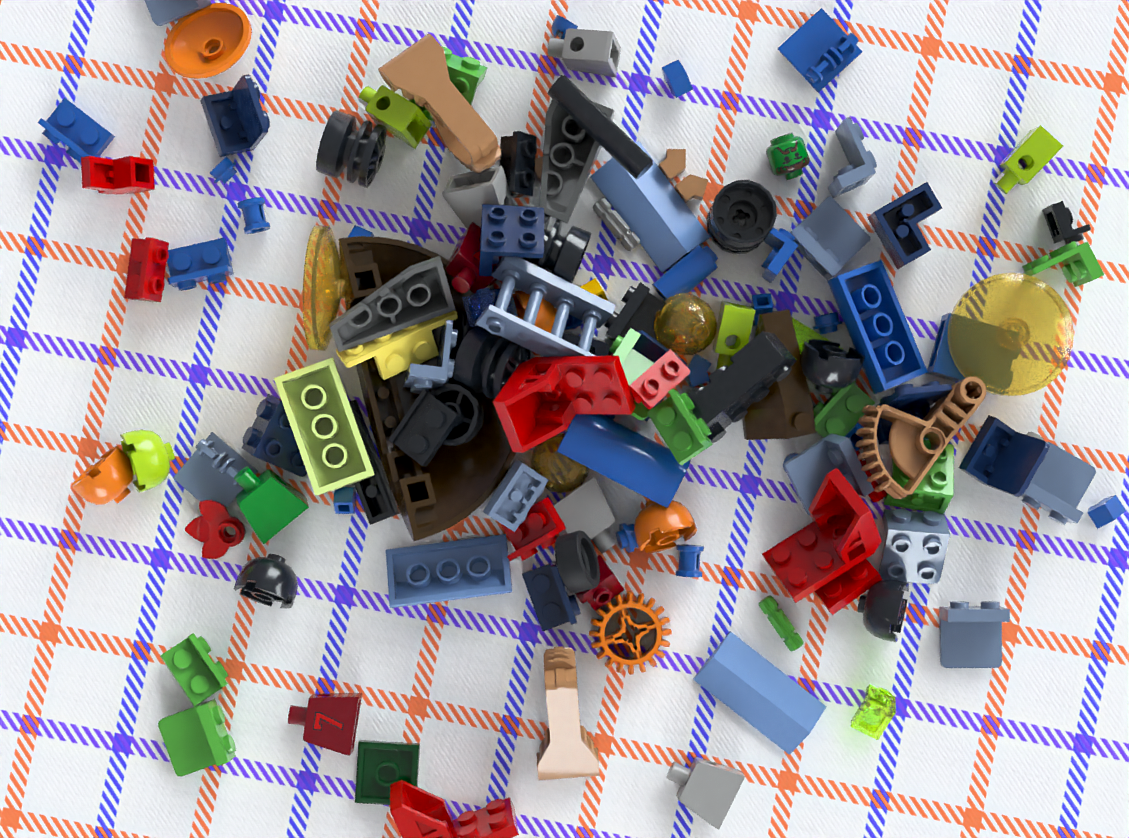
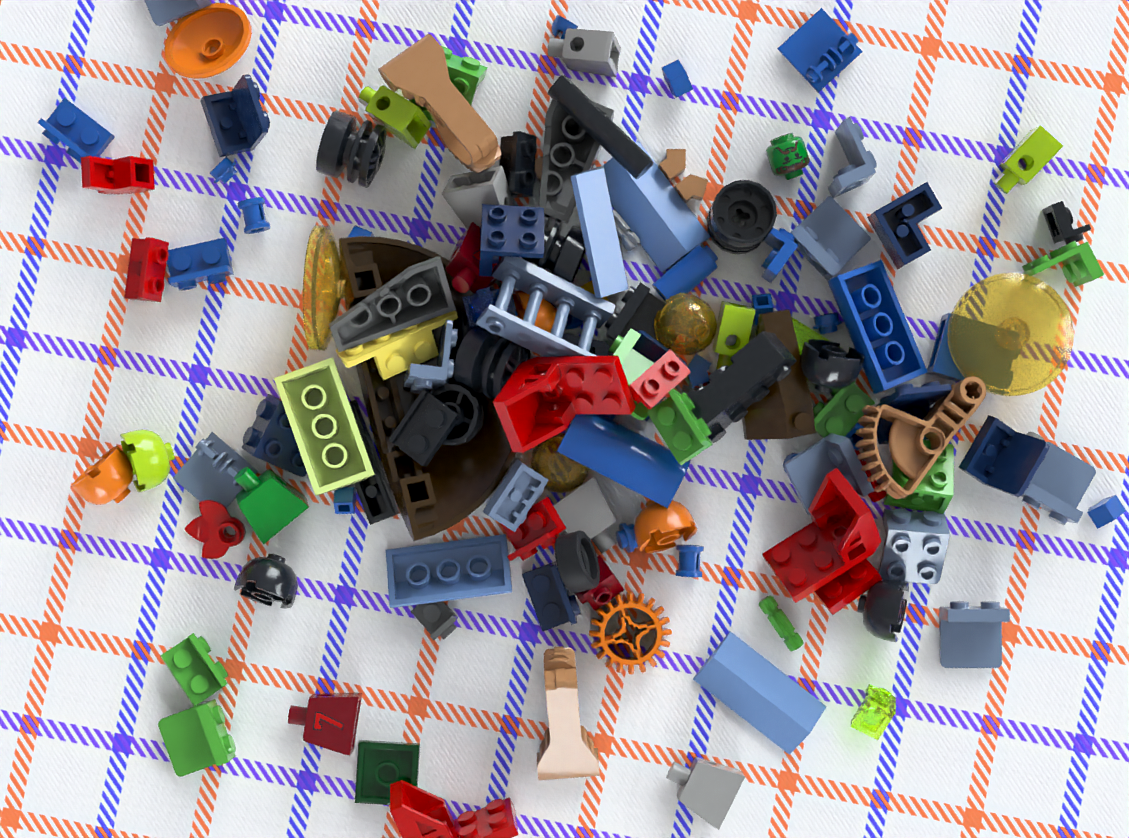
(436, 618): none -> dark grey bracket
(599, 232): none -> slope

